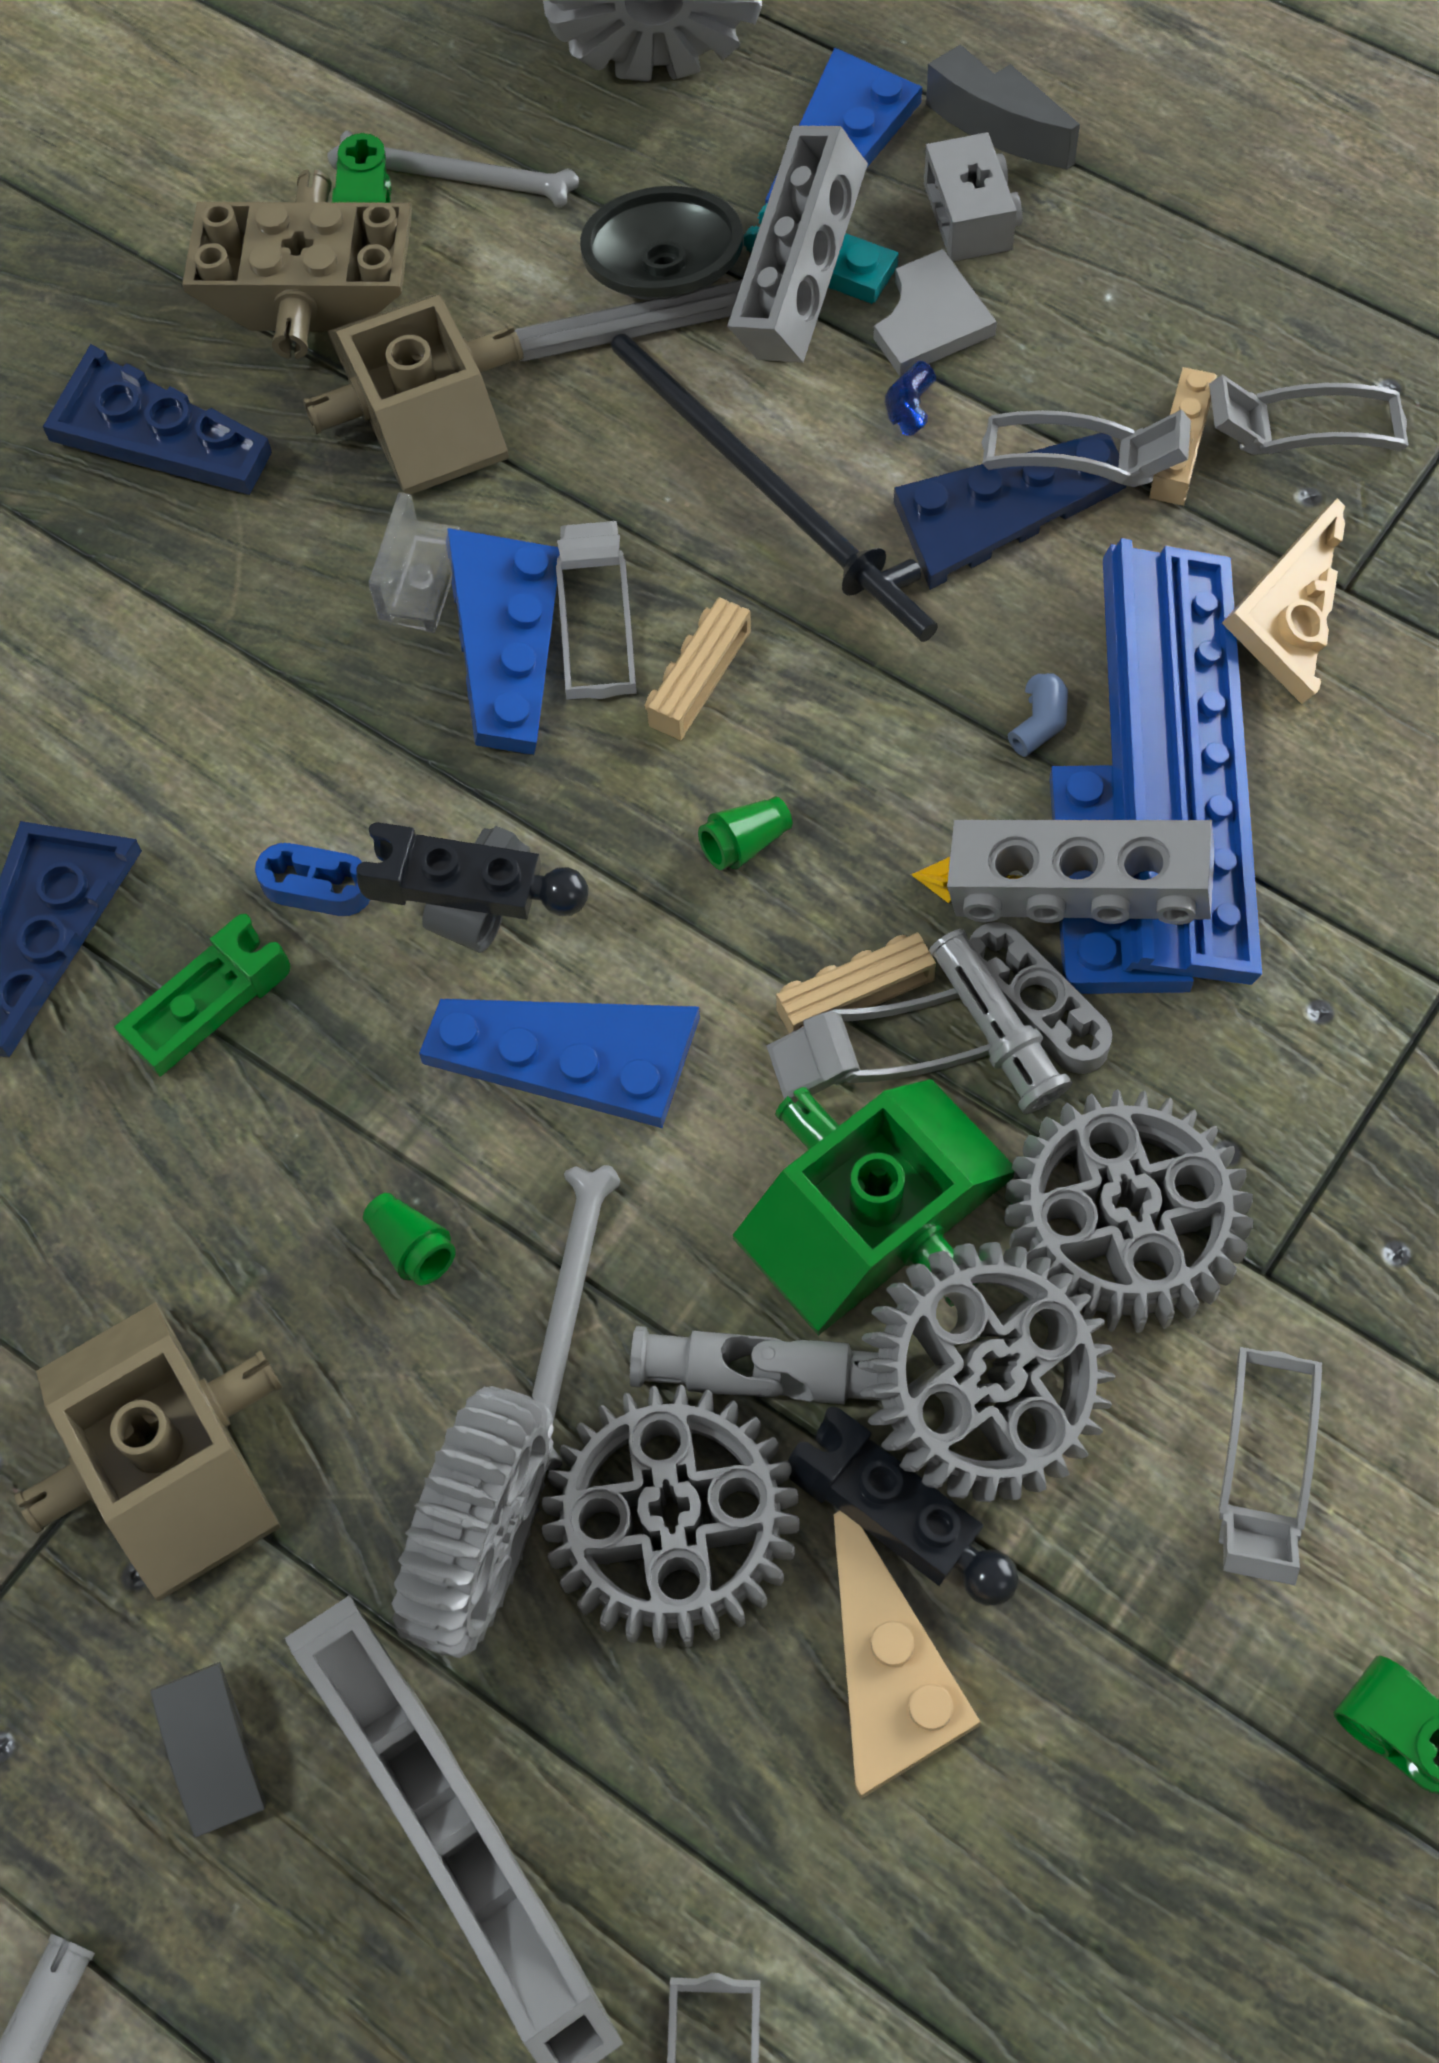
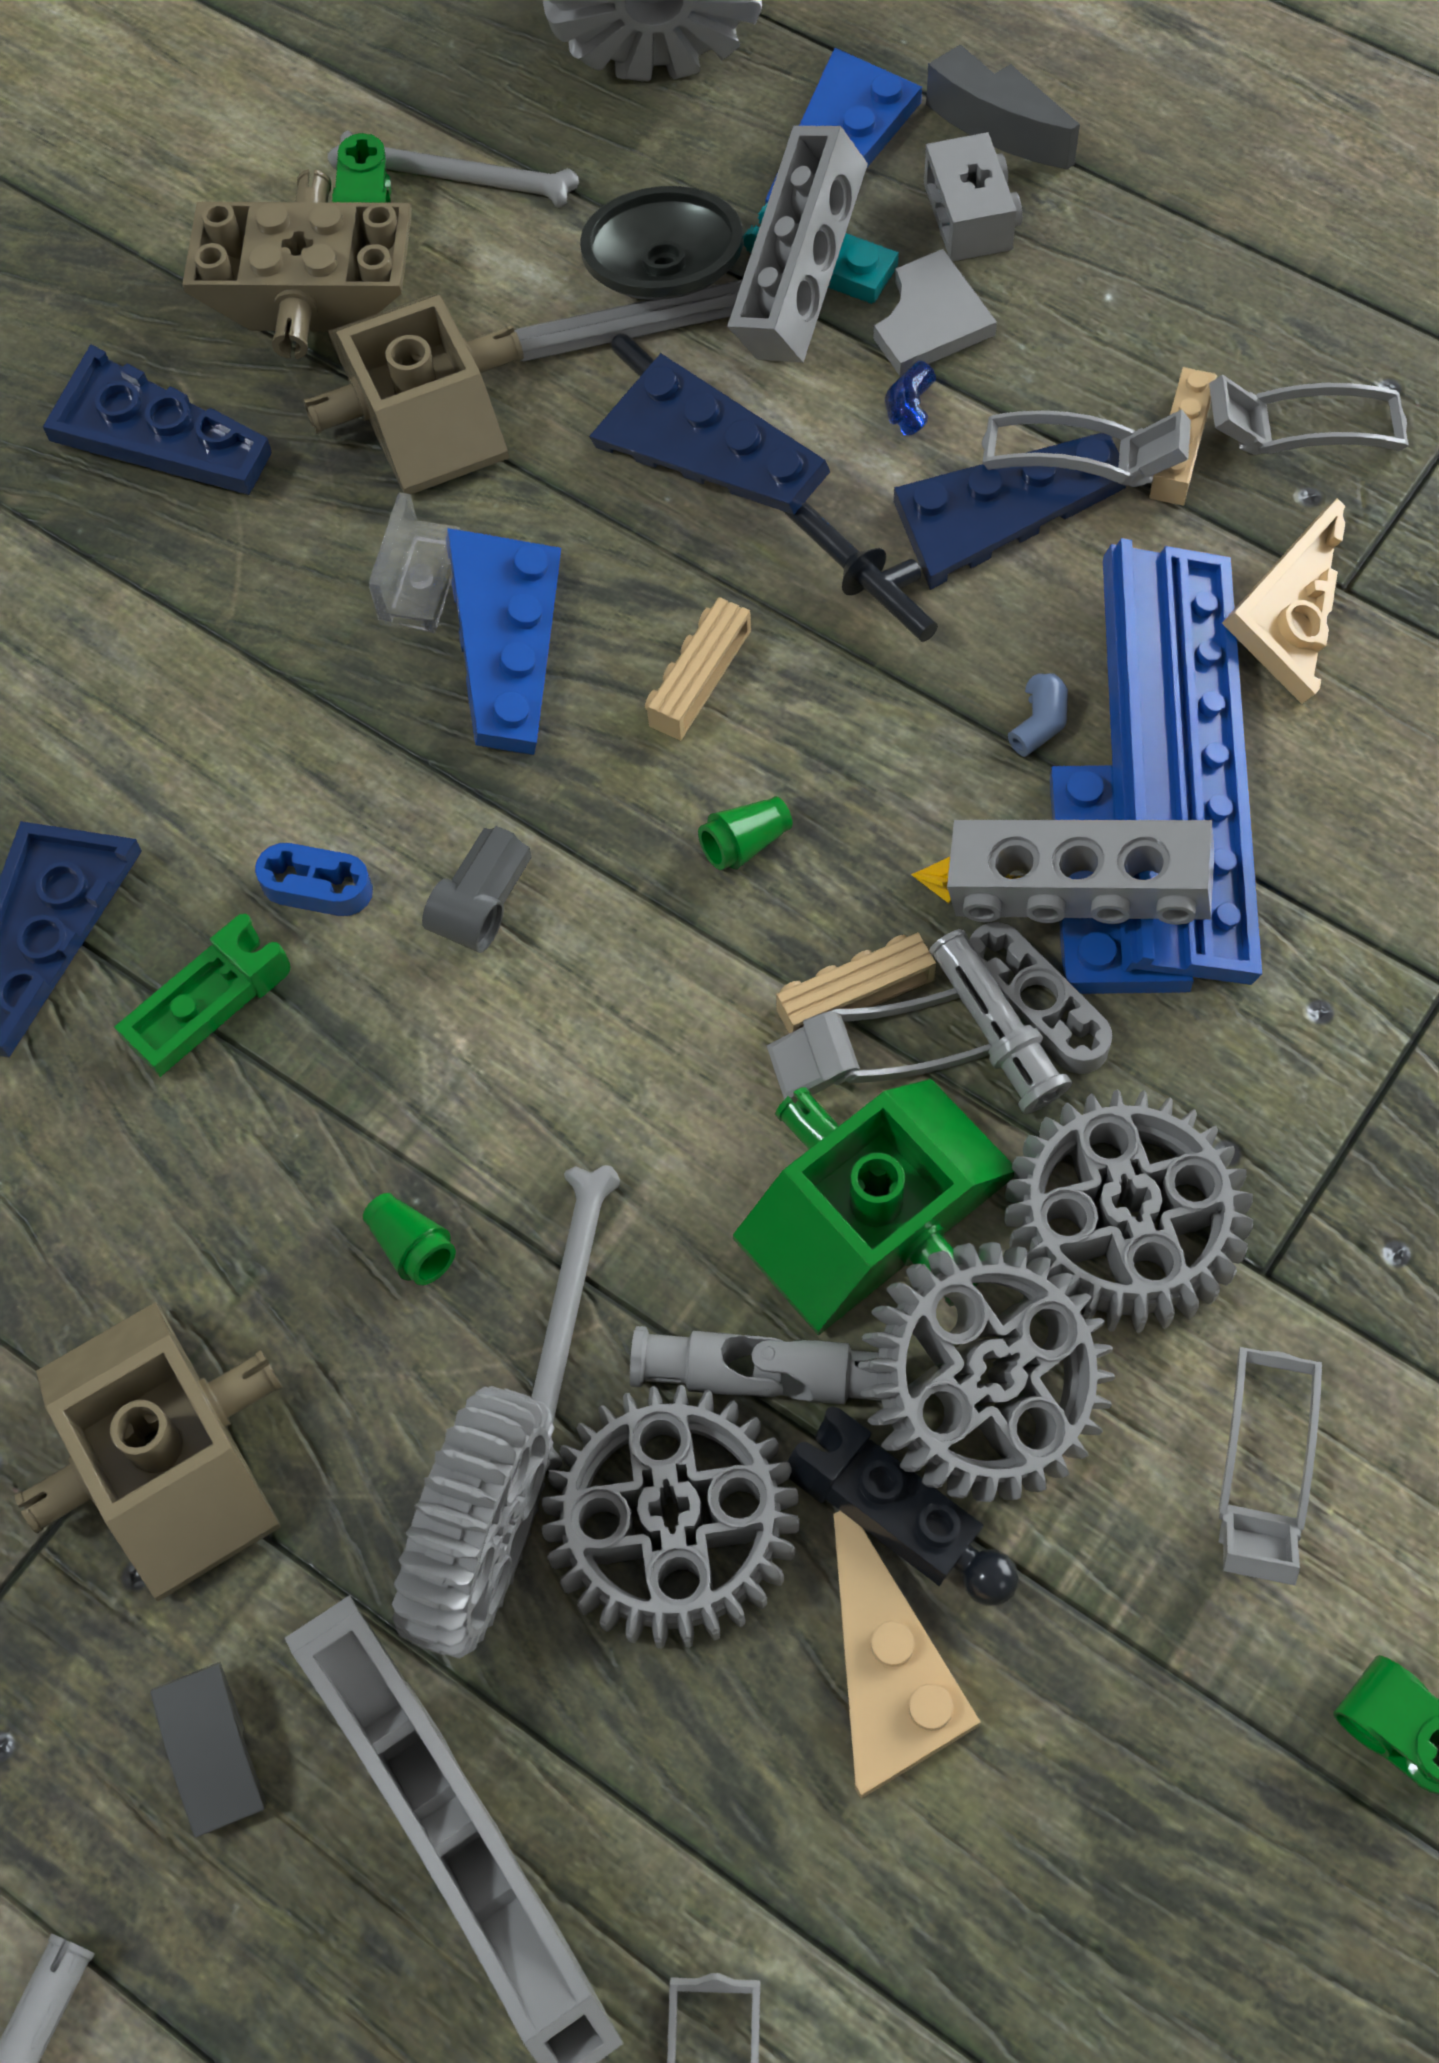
(464, 875): black plate -> none
(578, 1053): blue wing -> none
(593, 547): light grey piece -> none
(709, 437): none -> dark blue wing

